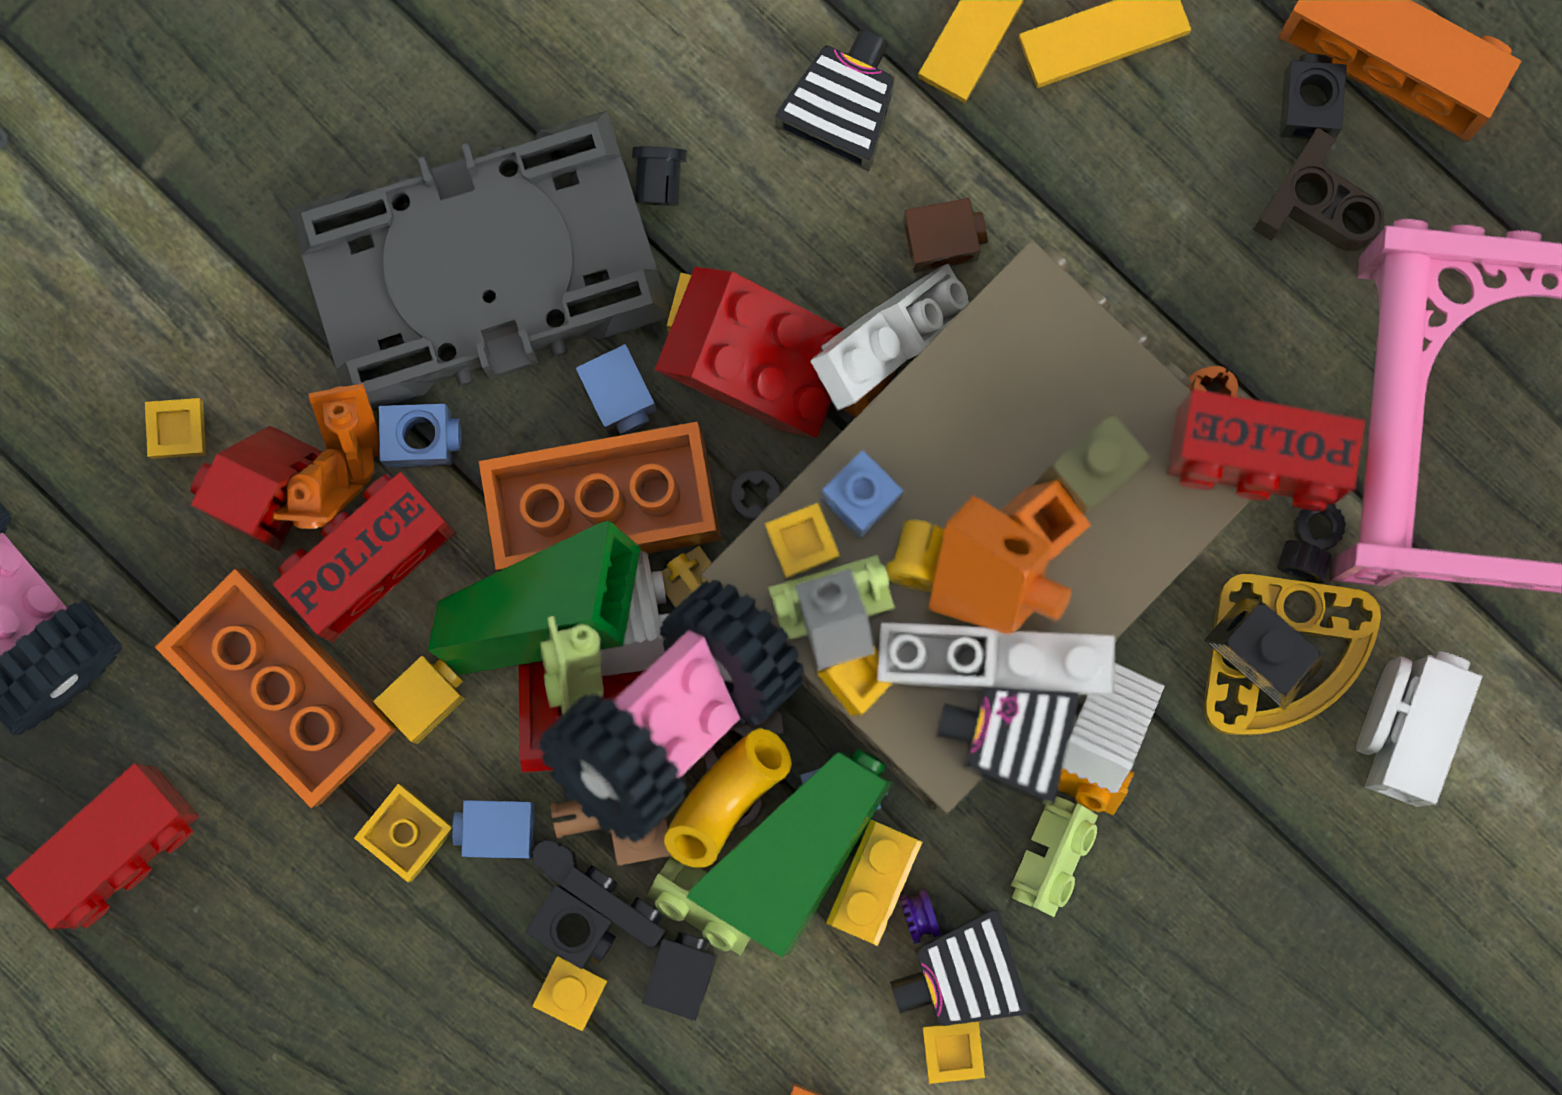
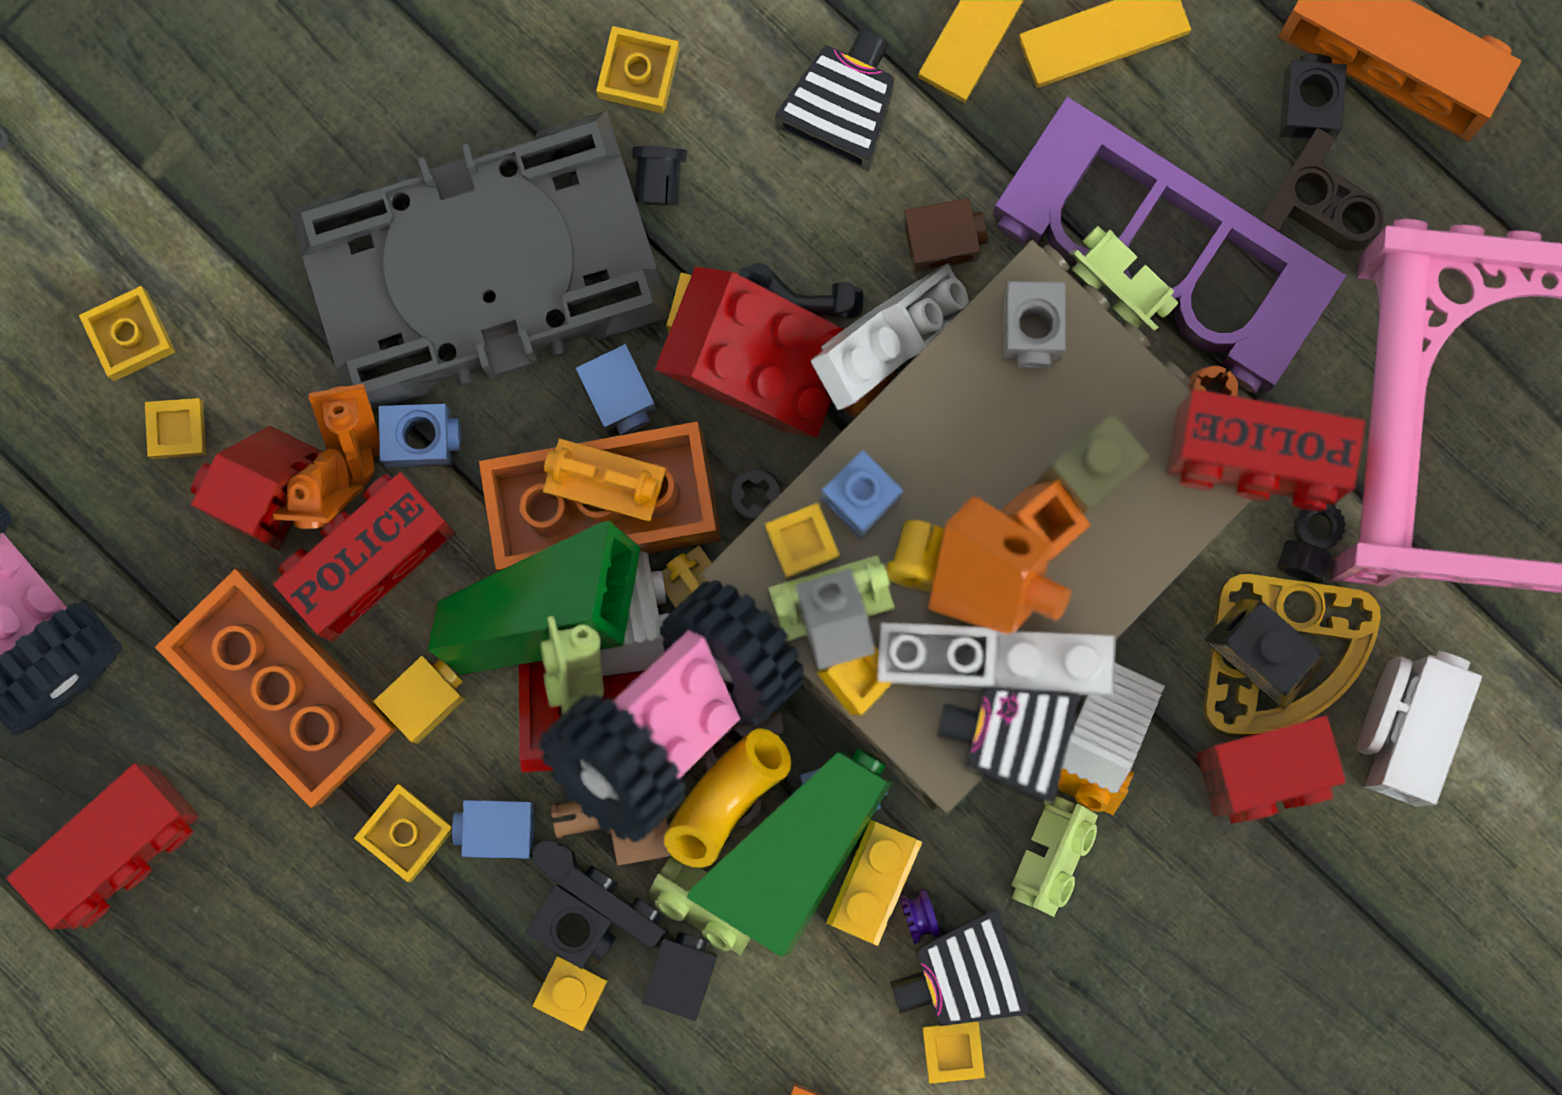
(127, 333): none -> yellow piece
(603, 479): none -> light orange hinge
(638, 69): none -> yellow piece
(843, 303): none -> black piece
(1039, 299): none -> light grey brick
(1136, 297): none -> yellowish green hinge
(1282, 765): none -> red brick
(1287, 313): none -> medium lavender fence

